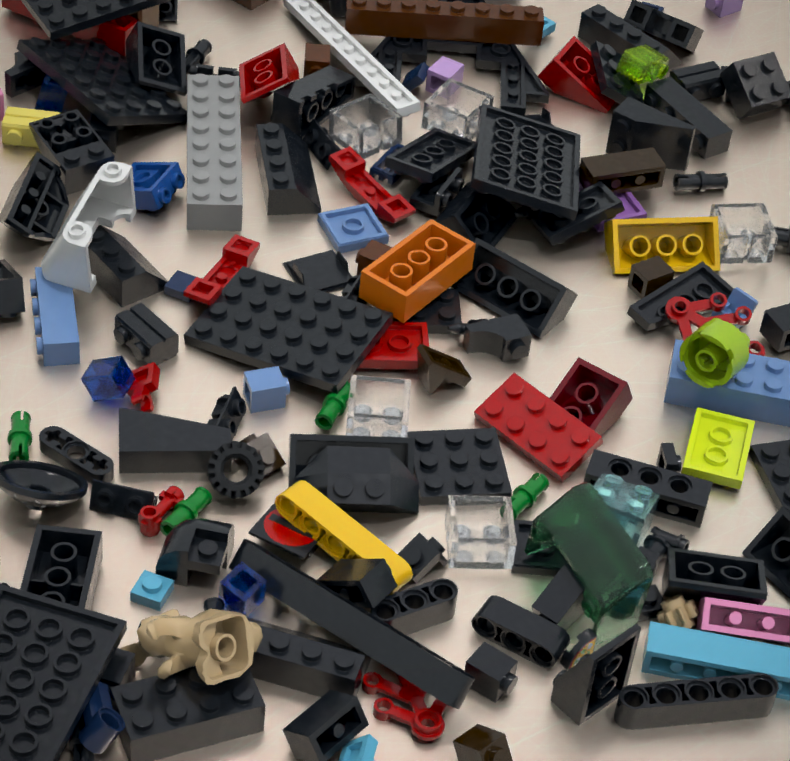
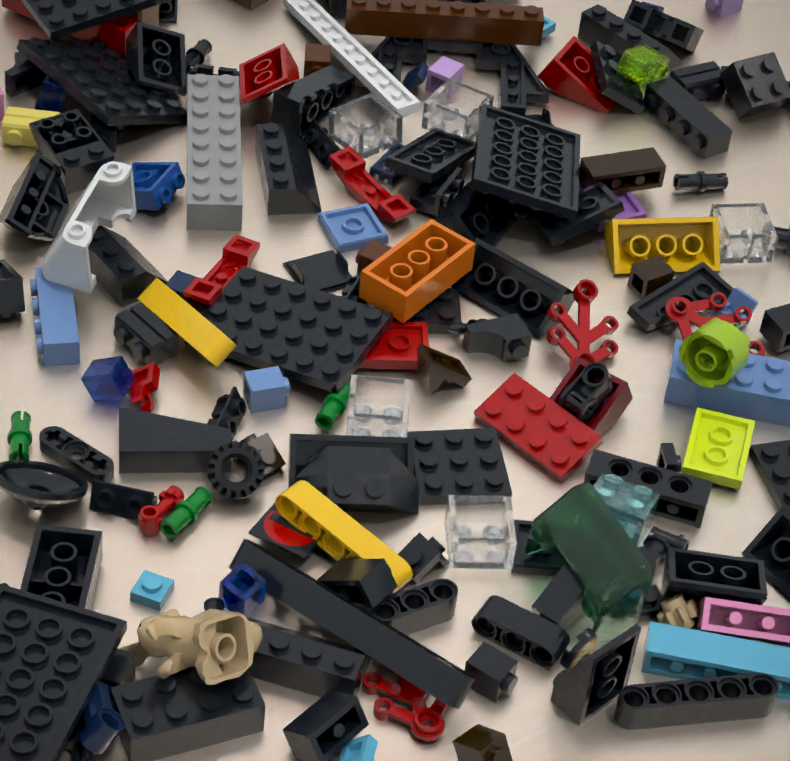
(187, 322): none -> yellow beam
(195, 546): black brick -> none
(526, 495): green pin -> none
(583, 294): none -> red plant
(583, 395): none -> black piece
(642, 126): black slope -> none

